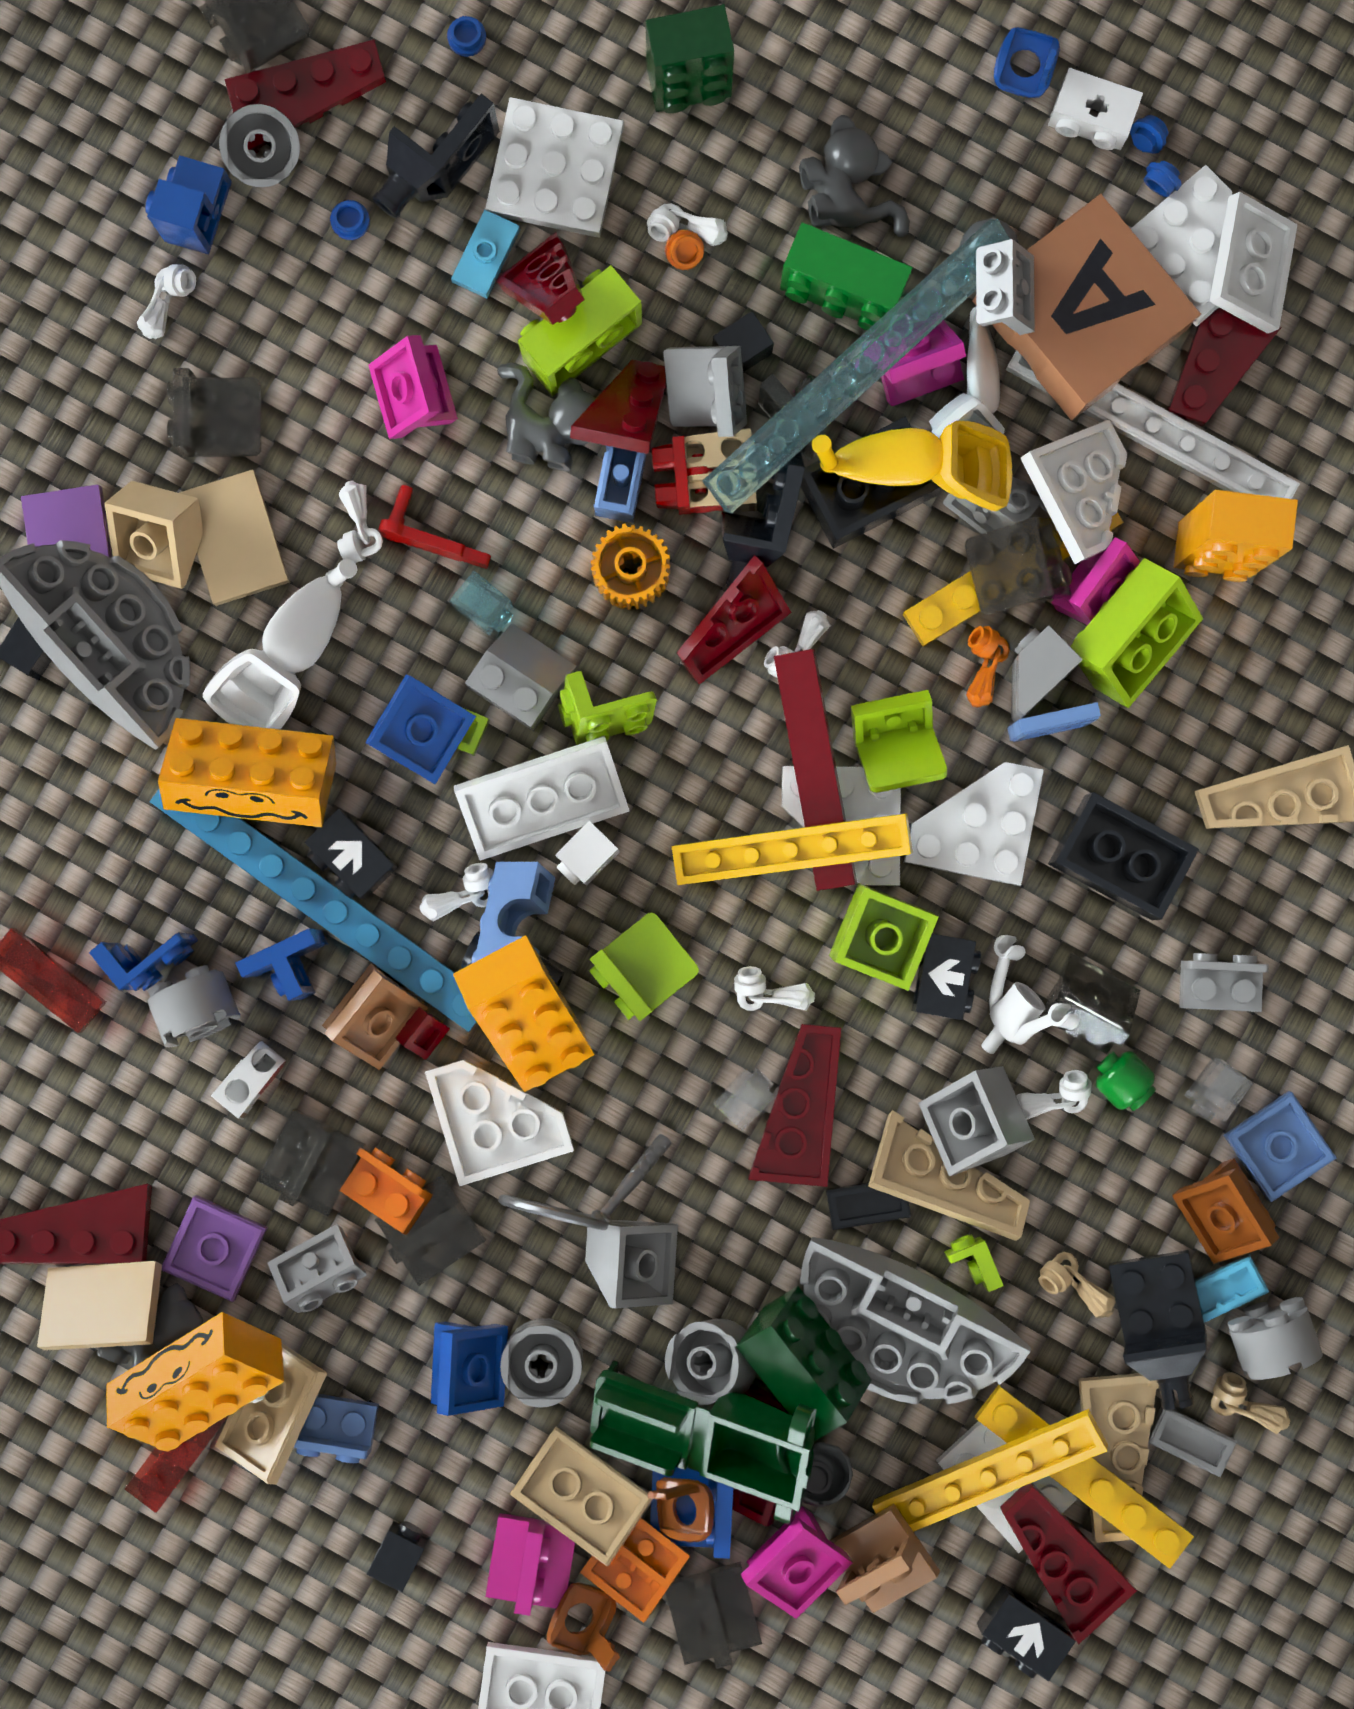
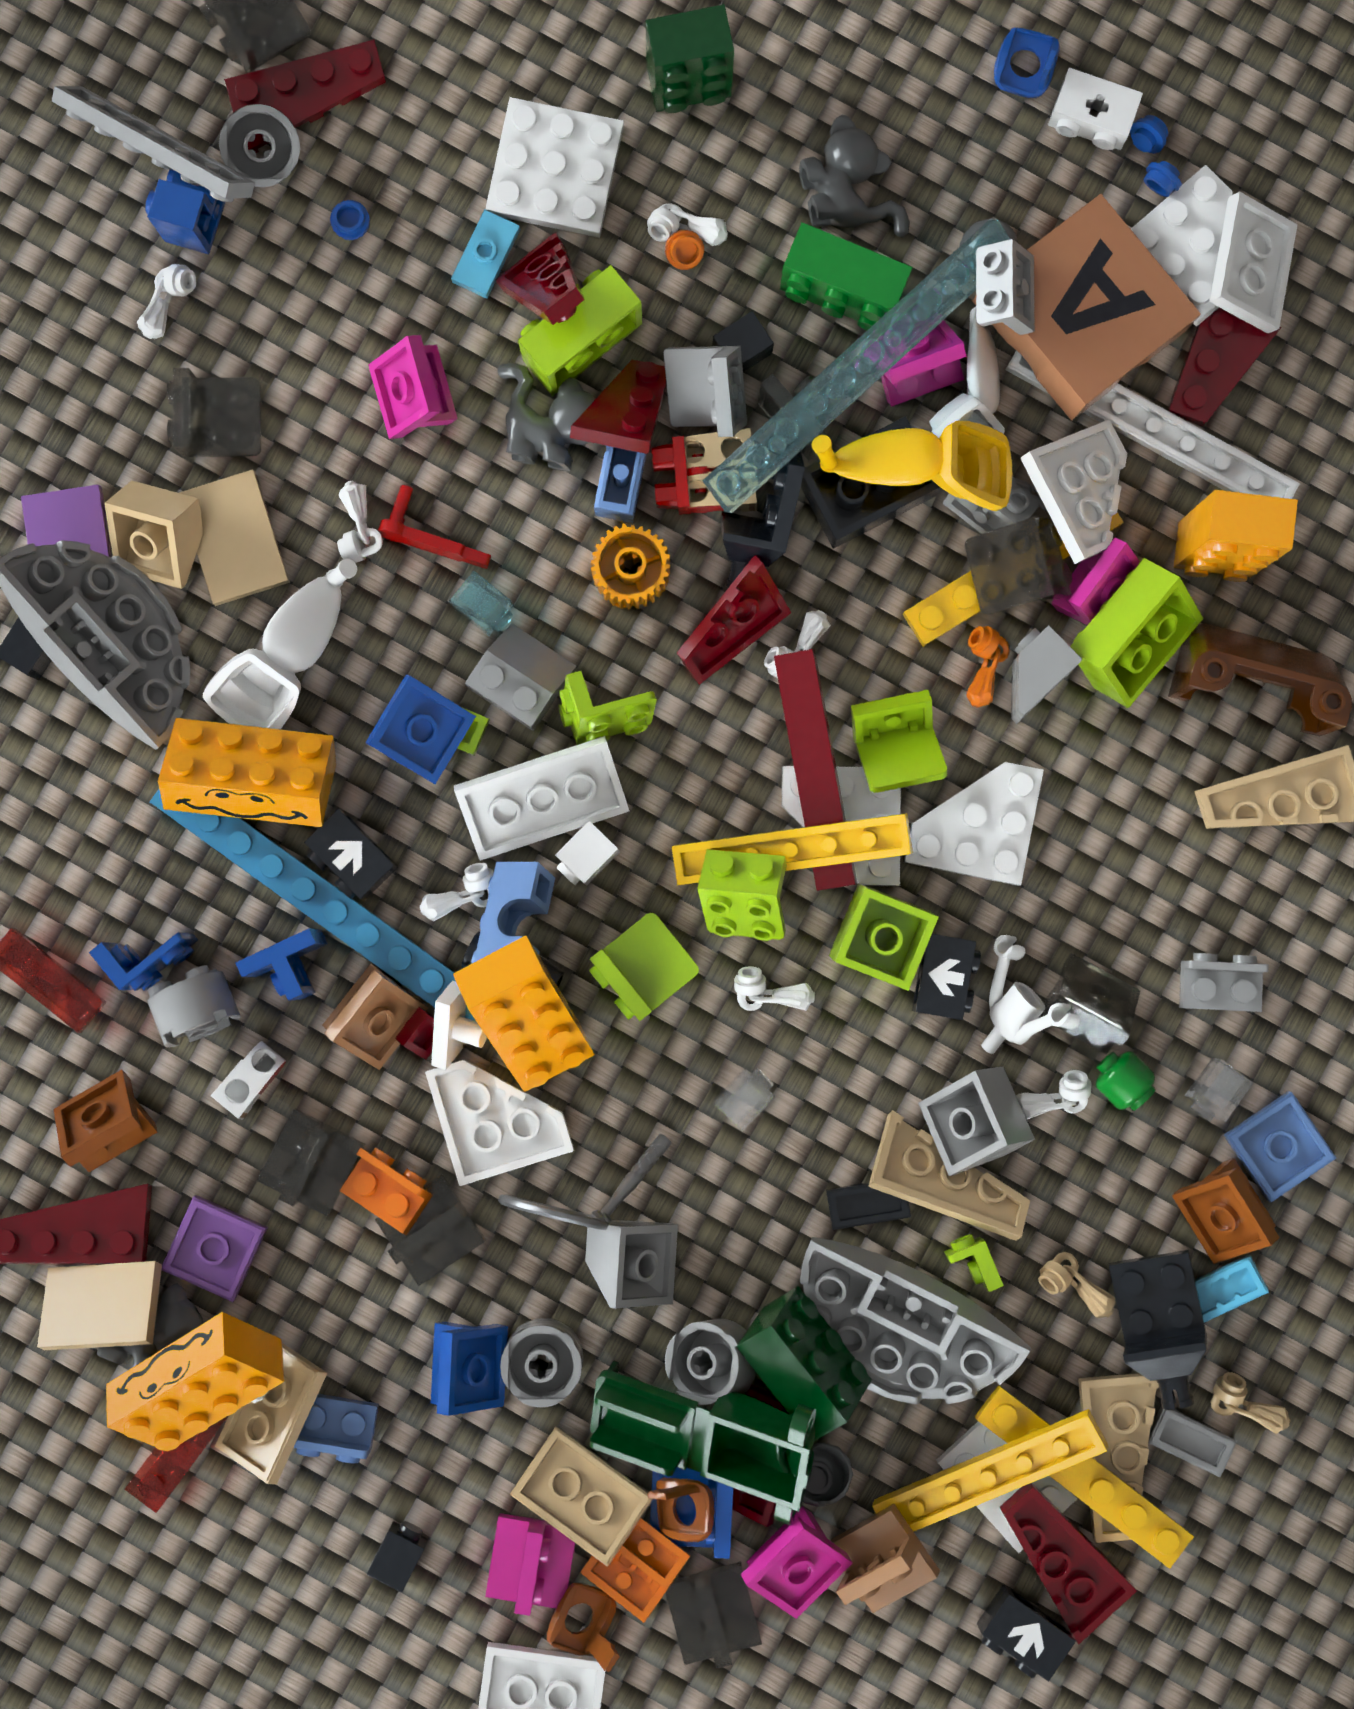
(102, 1123): none -> dark orange bracket
(147, 139): none -> light grey plate
(316, 1270): light grey bracket -> none
(435, 176): black plate -> none
(452, 1028): none -> white tile
(466, 36): blue plate -> none
(743, 894): none -> lime bracket
(800, 1124): dark red wing -> none
(1053, 722): medium blue tile -> none
(1123, 856): black brick -> none
(1216, 654): none -> reddish brown windscreen
(1275, 1339): light grey brick -> none

